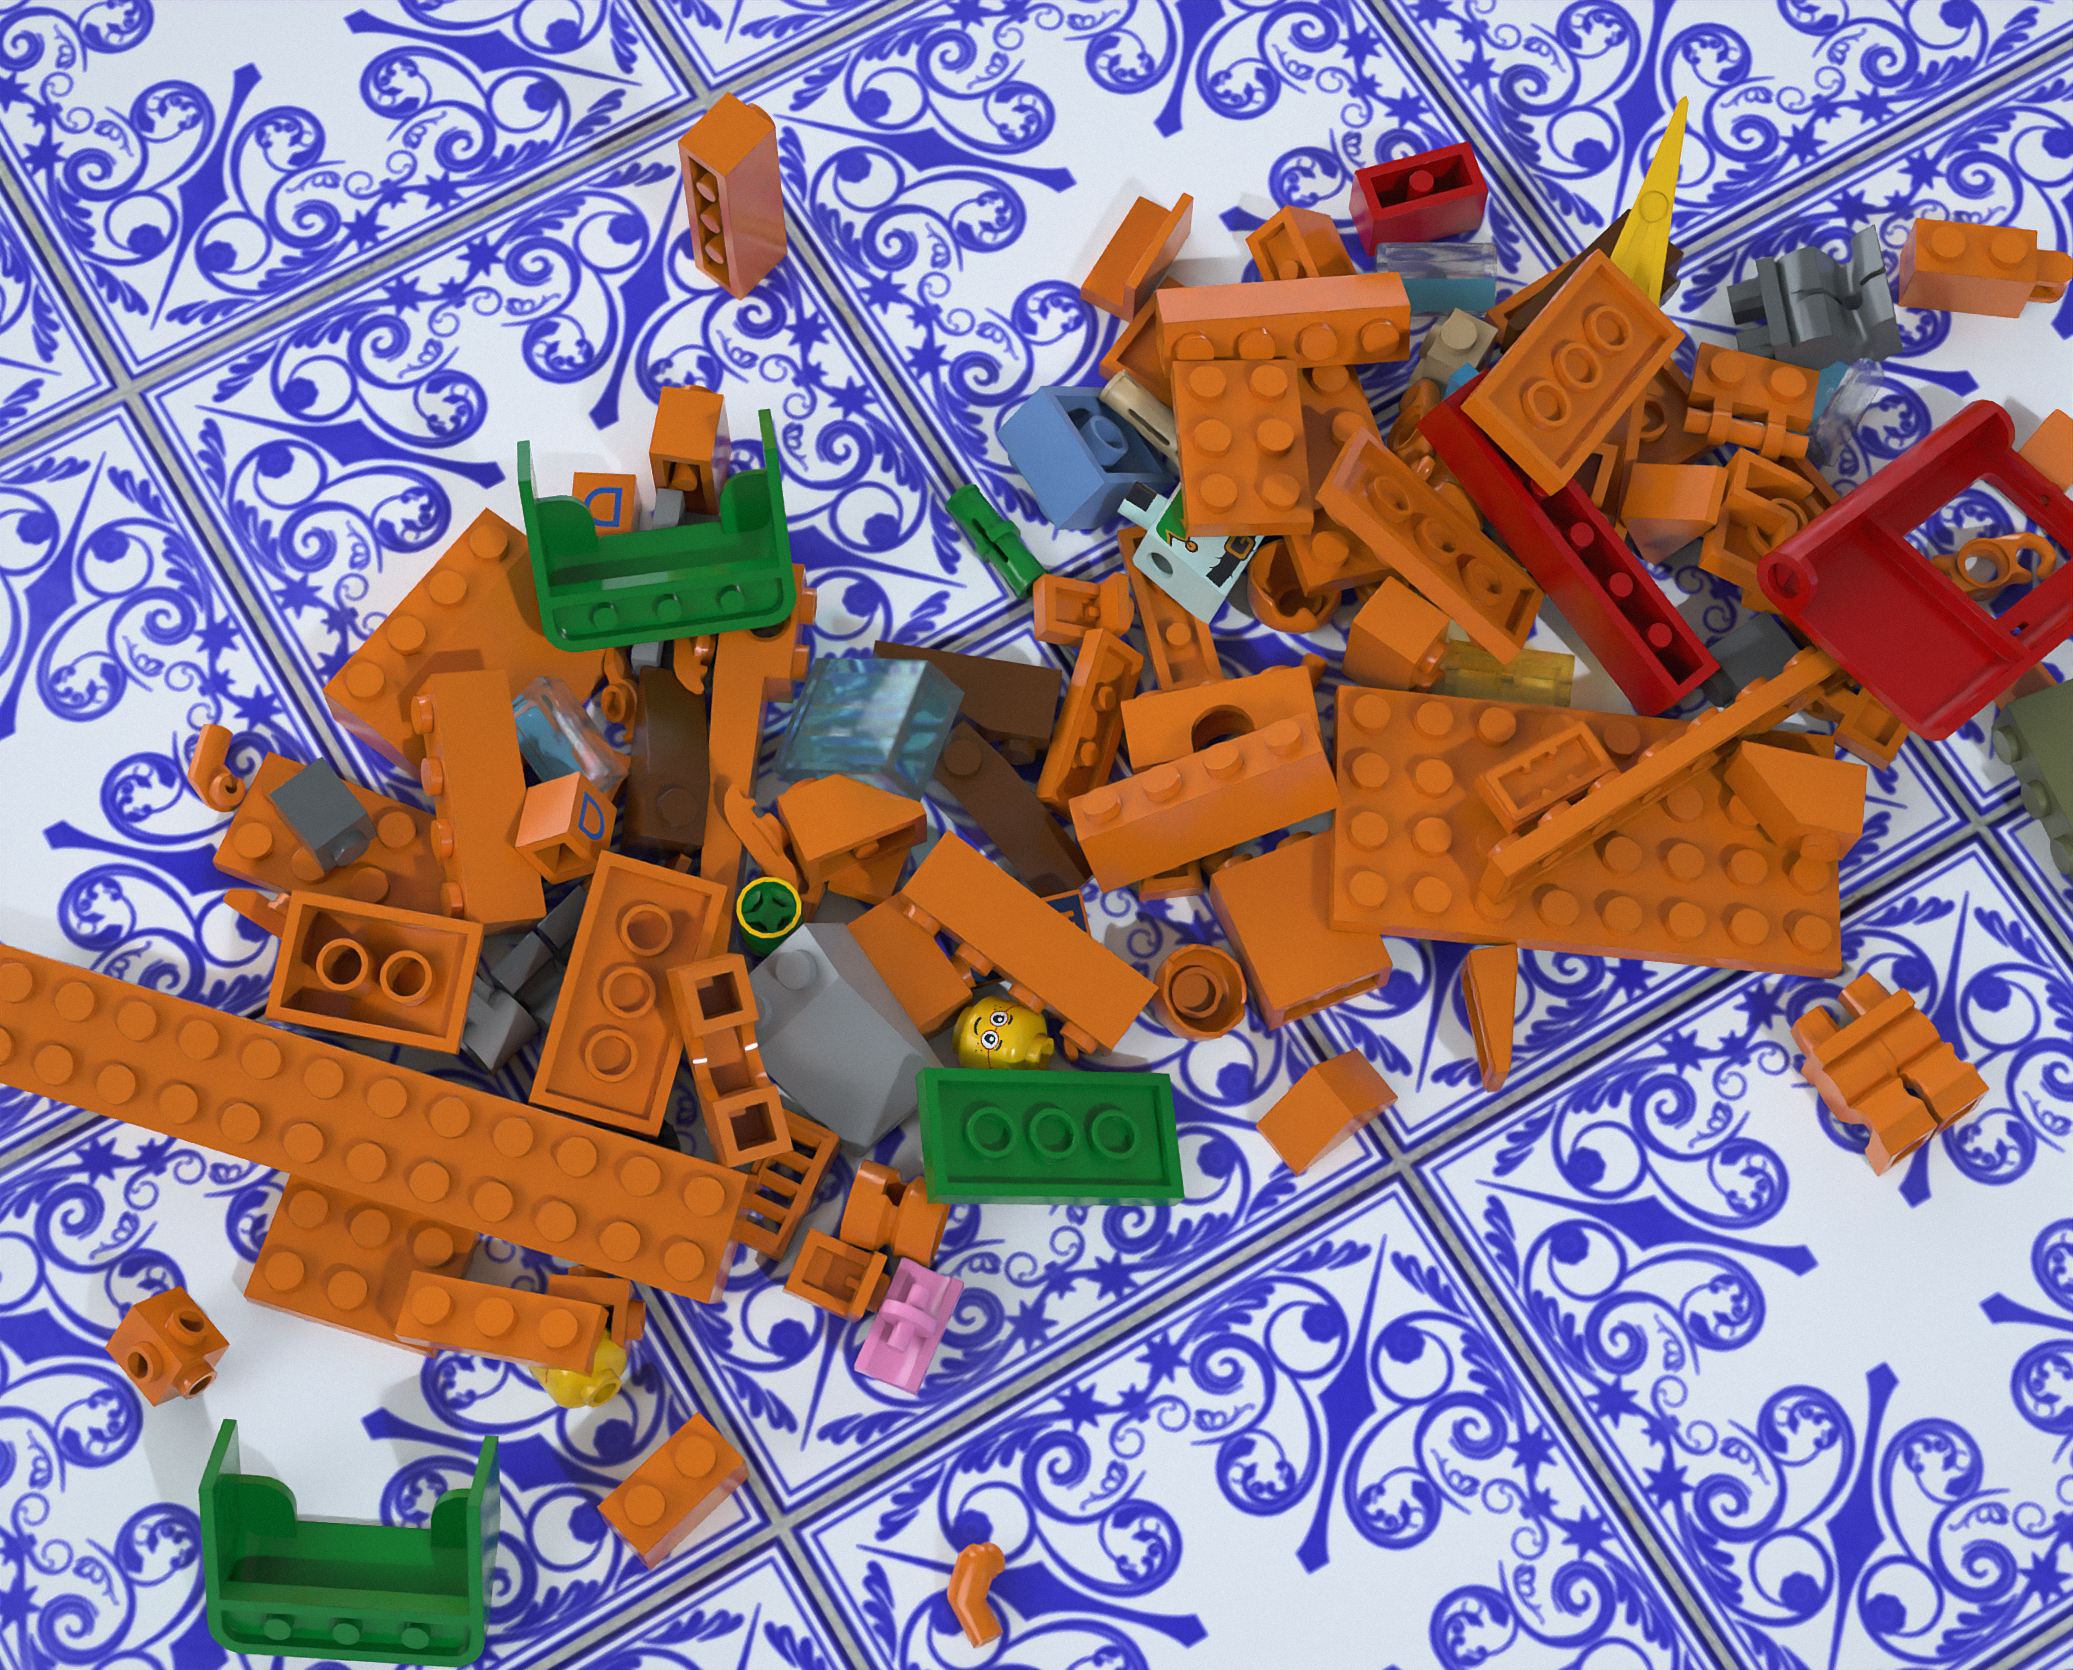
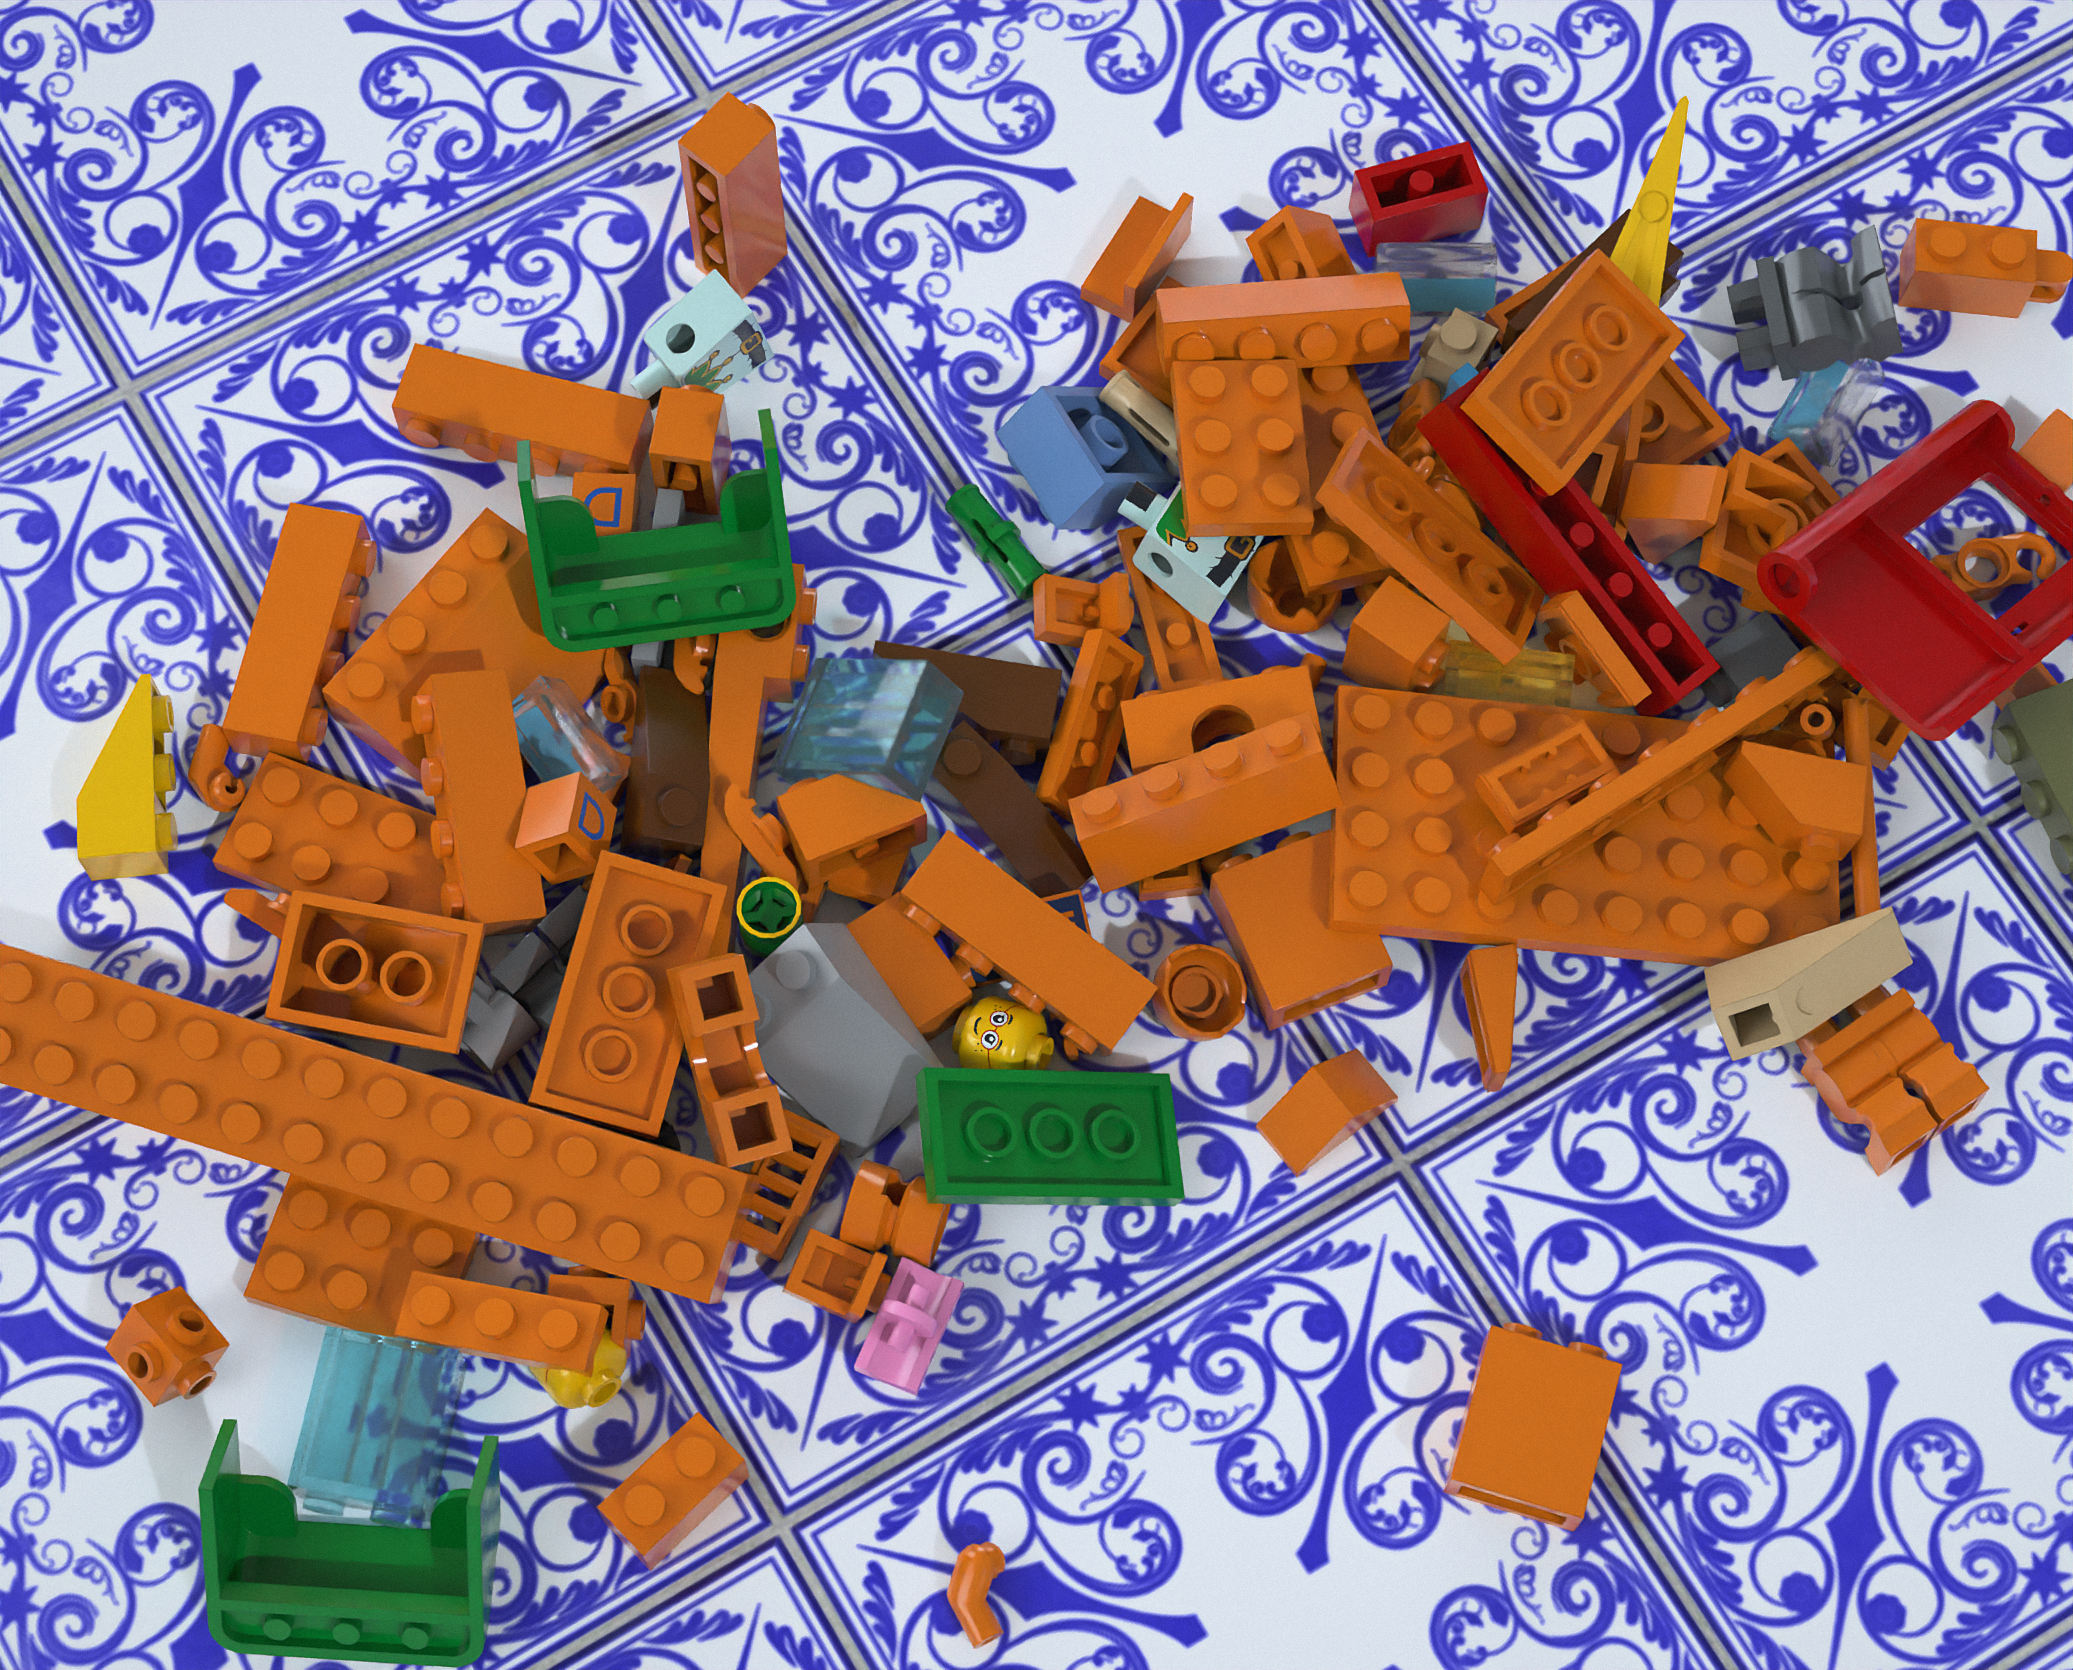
(123, 800): none -> yellow slope
(299, 633): none -> orange brick
(324, 816): dark grey brick -> none
(377, 1427): none -> clear light blue brick
(493, 405): none -> orange brick
(703, 342): none -> light aqua torso
(1533, 1426): none -> orange brick
(1597, 656): none -> orange tile
(1755, 390): orange plate -> none
(1802, 982): none -> tan slope
(1811, 723): none -> orange arm
(1864, 852): none -> orange bar

